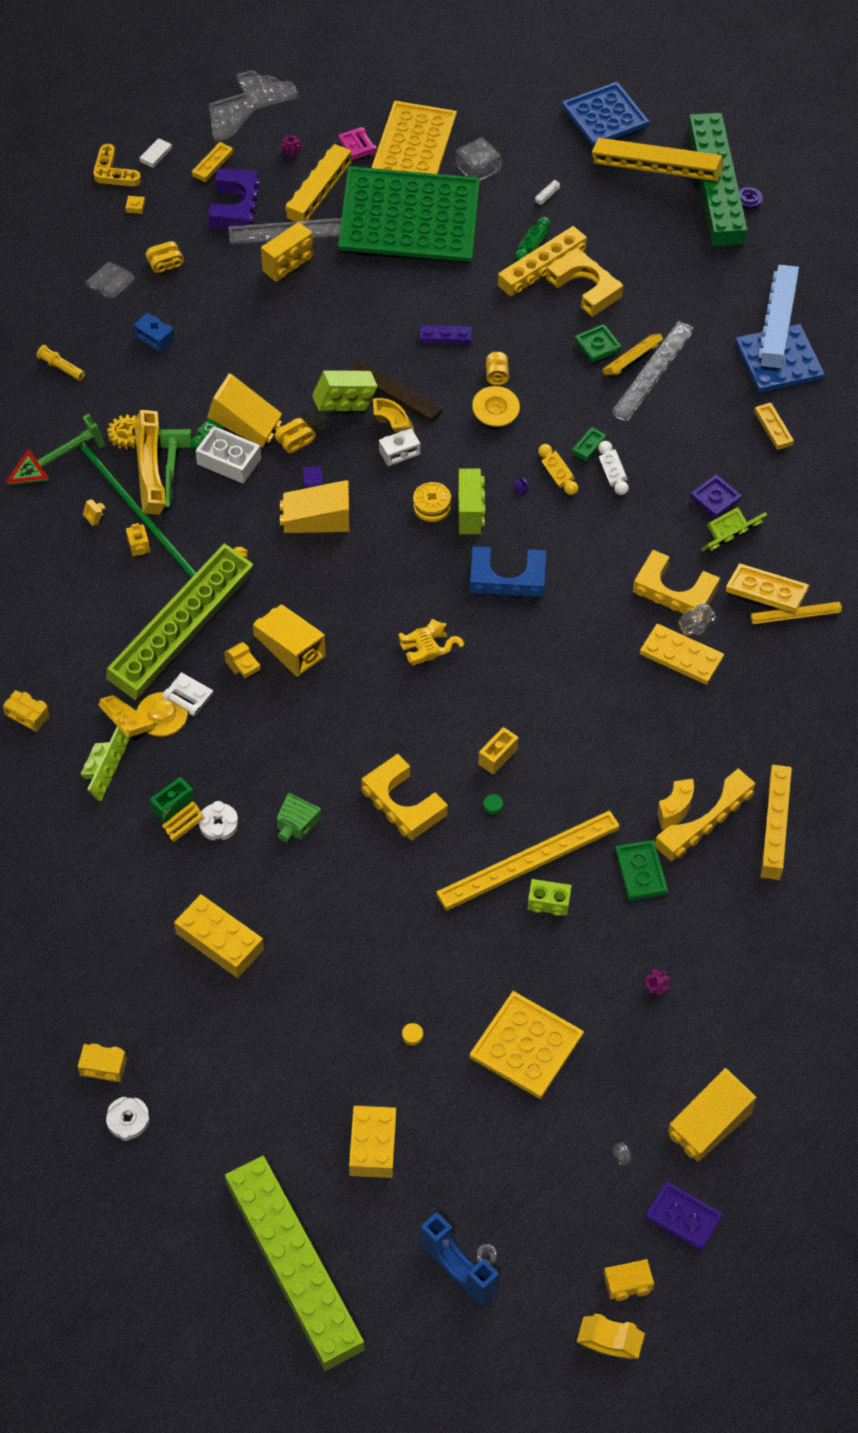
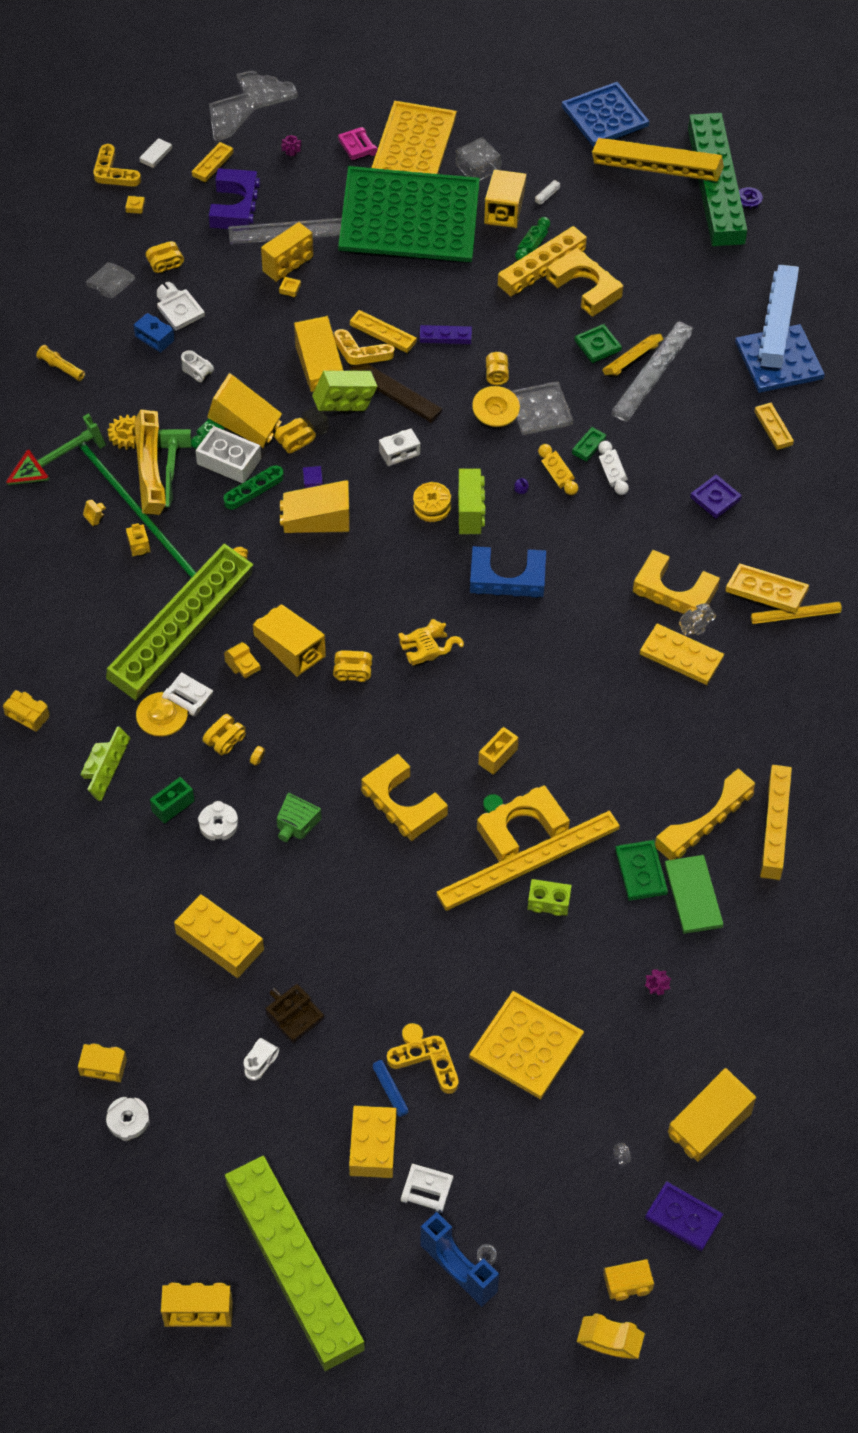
(125, 717): yellow wing -> none
(178, 306): none -> white plate
(181, 819): yellow tile -> none
(196, 365): none -> white piece
(196, 1305): none -> yellow brick
(224, 734): none -> yellow brick
(255, 489): none -> green beam
(257, 755): none -> yellow tile
(260, 1059): none -> white piece
(290, 287): none -> yellow plate
(293, 1012): none -> dark brown plate
(316, 349): none -> yellow slope
(318, 183): yellow brick -> none
(352, 665): none -> yellow brick
(356, 355): none -> yellow beam
(383, 331): none -> yellow plate
(390, 1088): none -> blue axle
(392, 414): yellow brick -> none
(430, 1182): none -> white plate
(434, 1056): none -> yellow beam
(504, 198): none -> yellow slope
(537, 804): none -> yellow arch
(542, 408): none -> clear plate
(677, 805): yellow brick -> none
(693, 894): none -> bright green tile
(729, 524): lime bracket -> none

